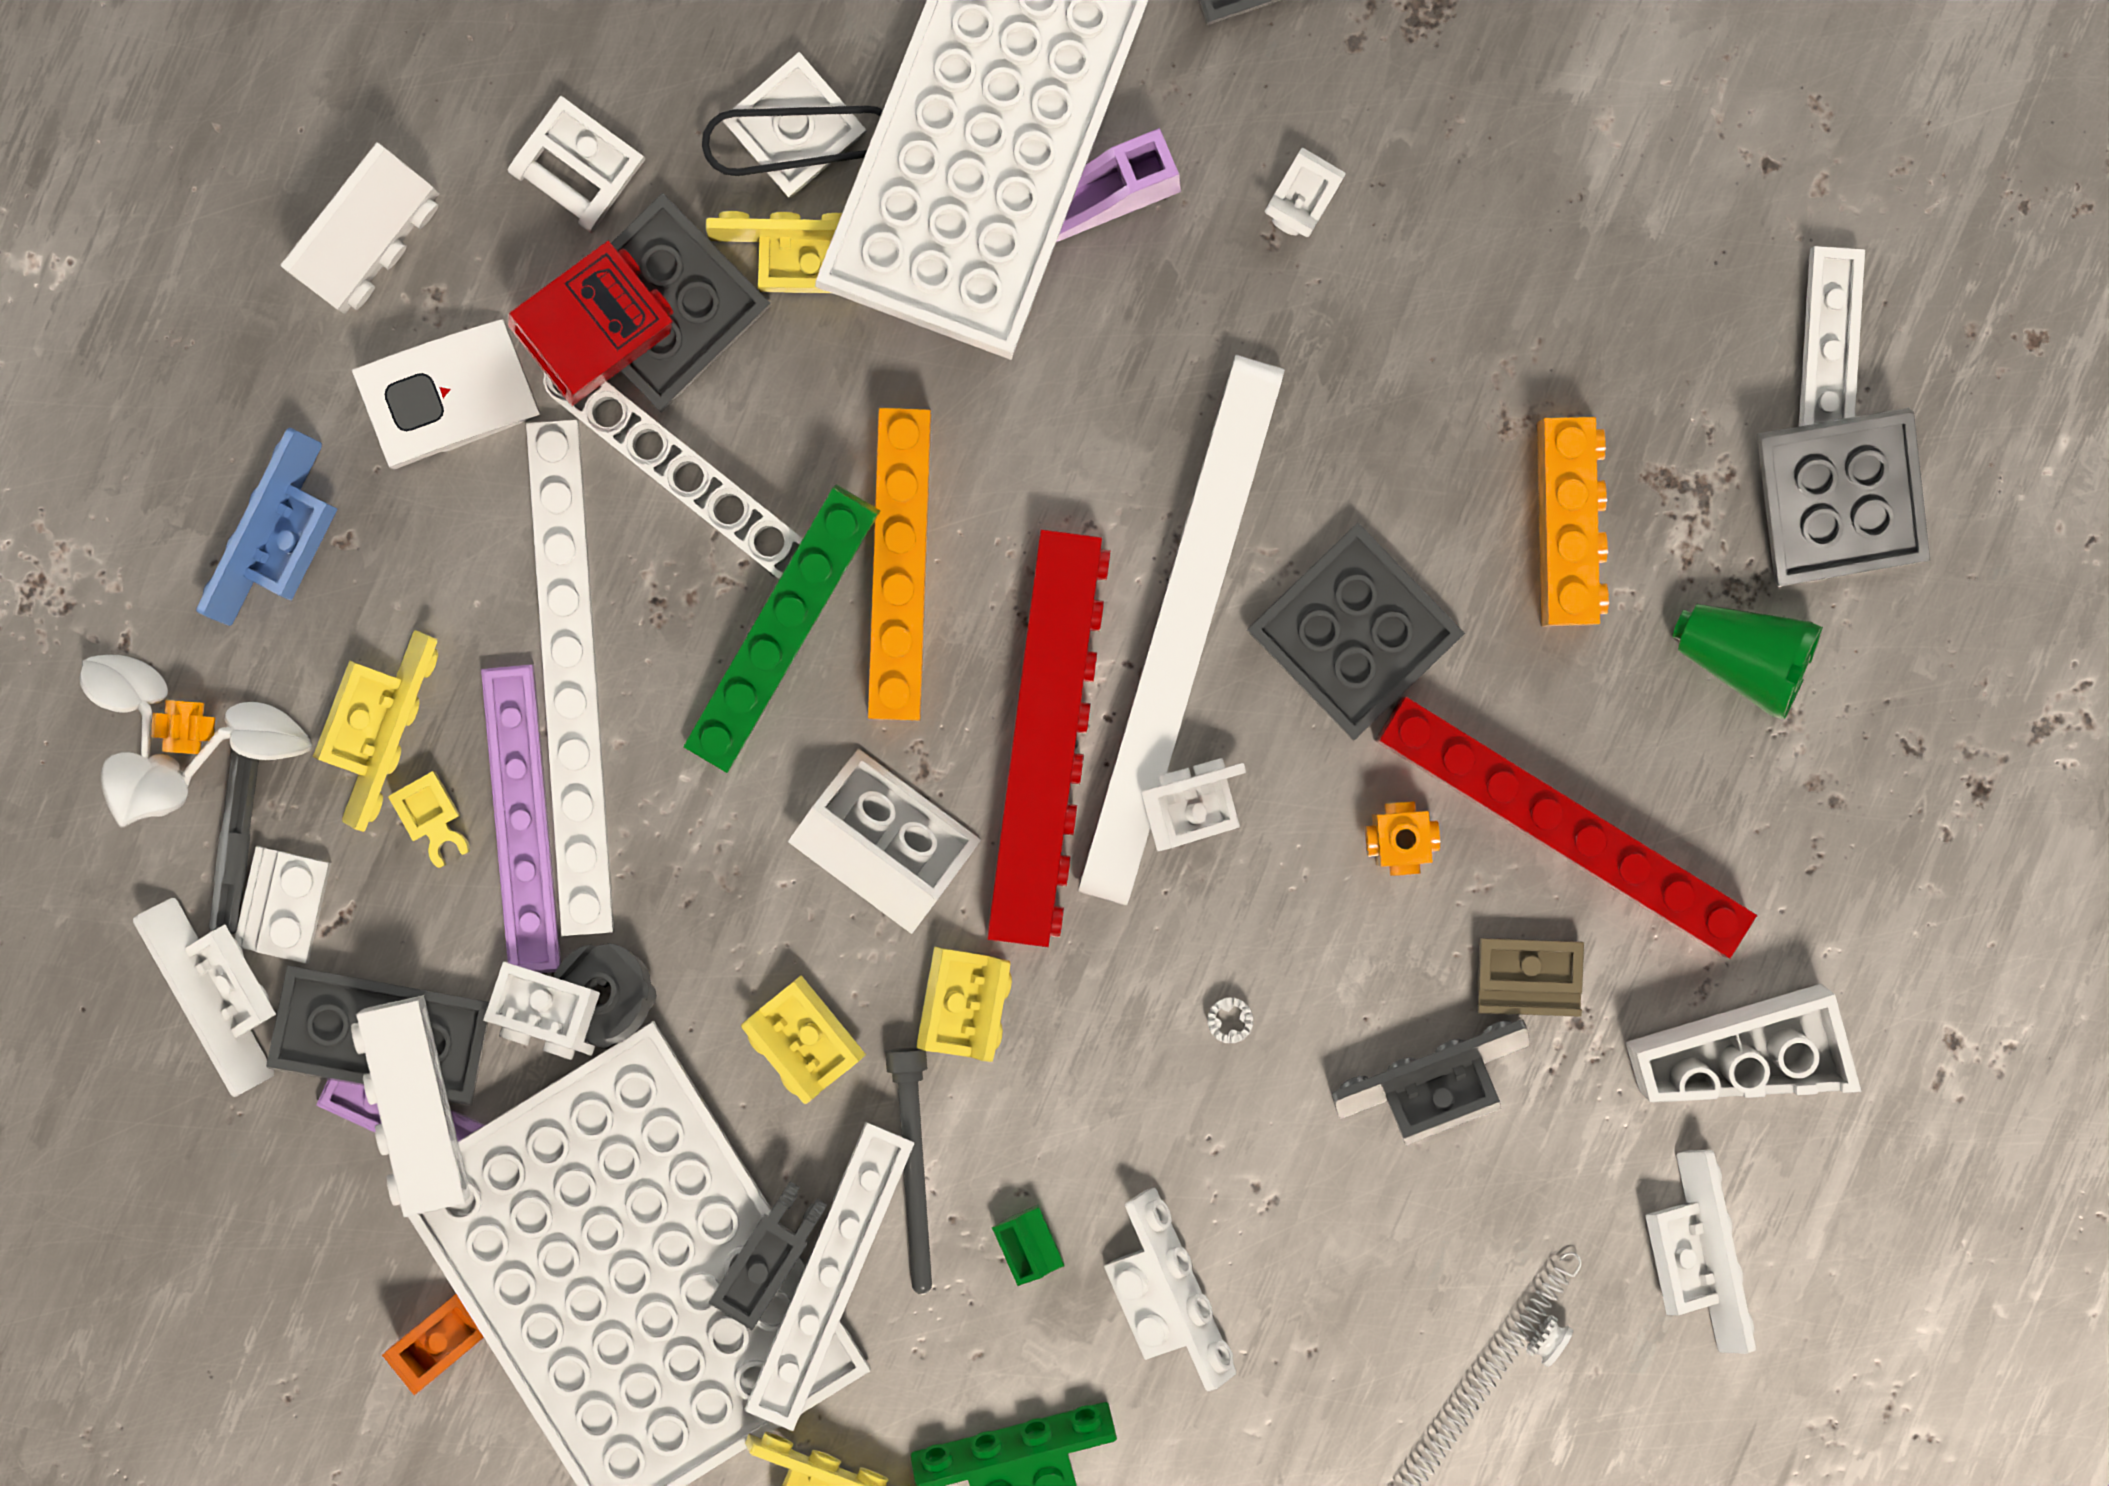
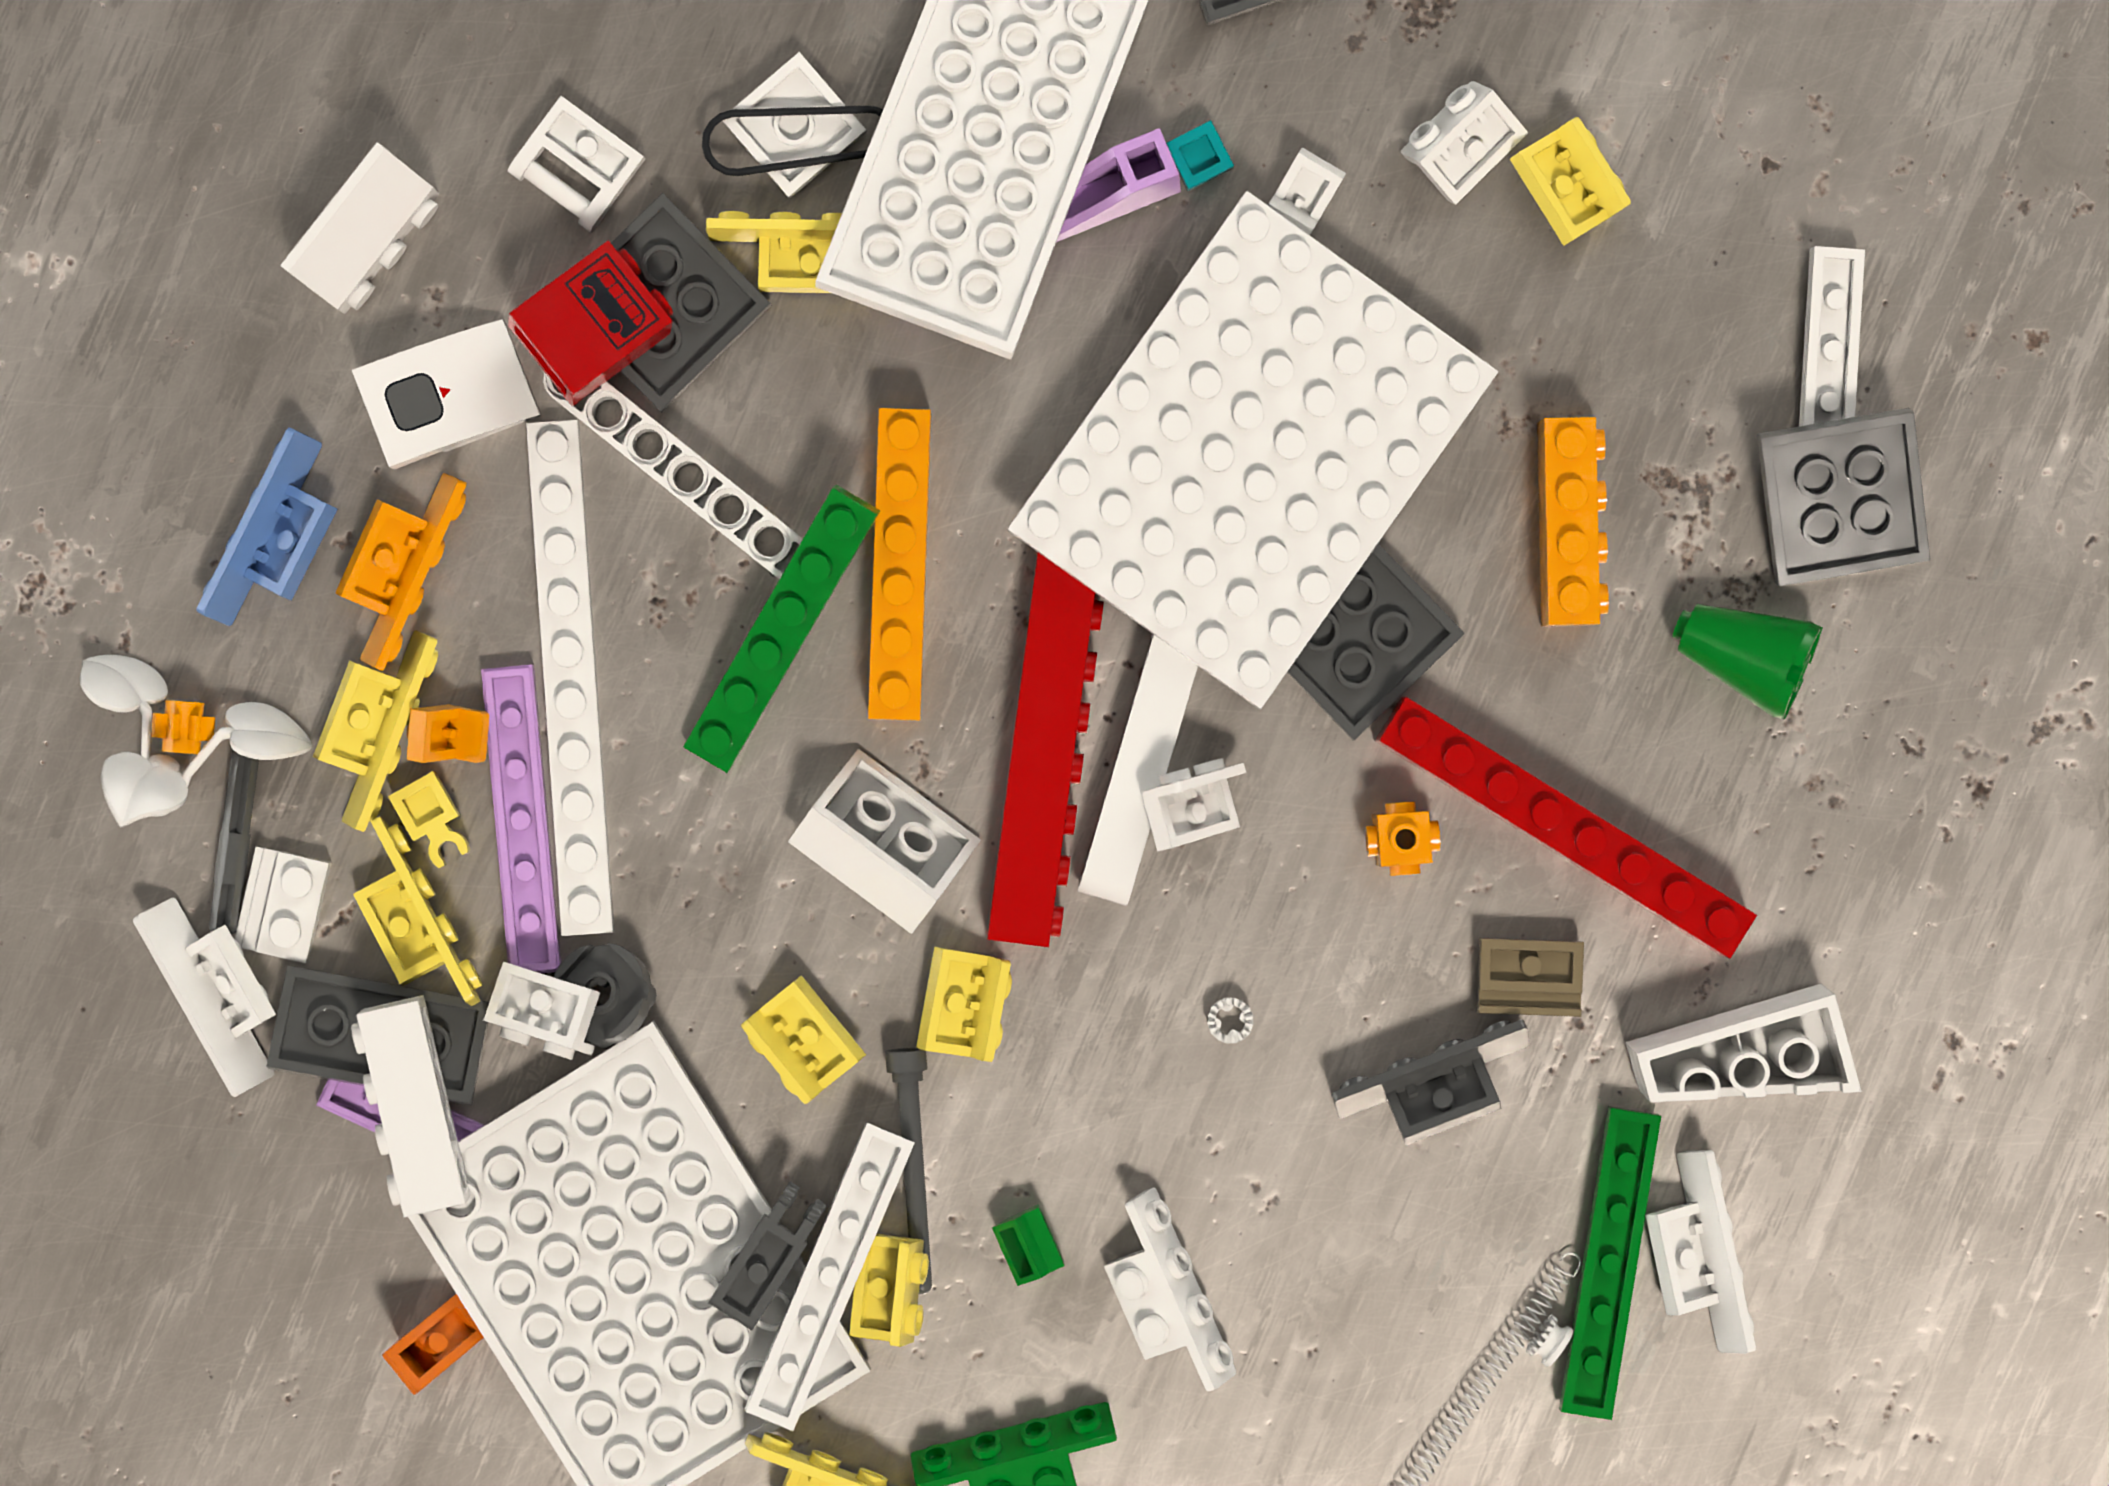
(393, 562): none -> light orange bracket
(406, 924): none -> light yellow bracket
(447, 734): none -> light orange bracket
(888, 1291): none -> light yellow bracket
(1199, 155): none -> teal plate
(1252, 450): none -> white plate
(1464, 140): none -> white bracket
(1571, 180): none -> light yellow bracket
(1610, 1263): none -> green plate

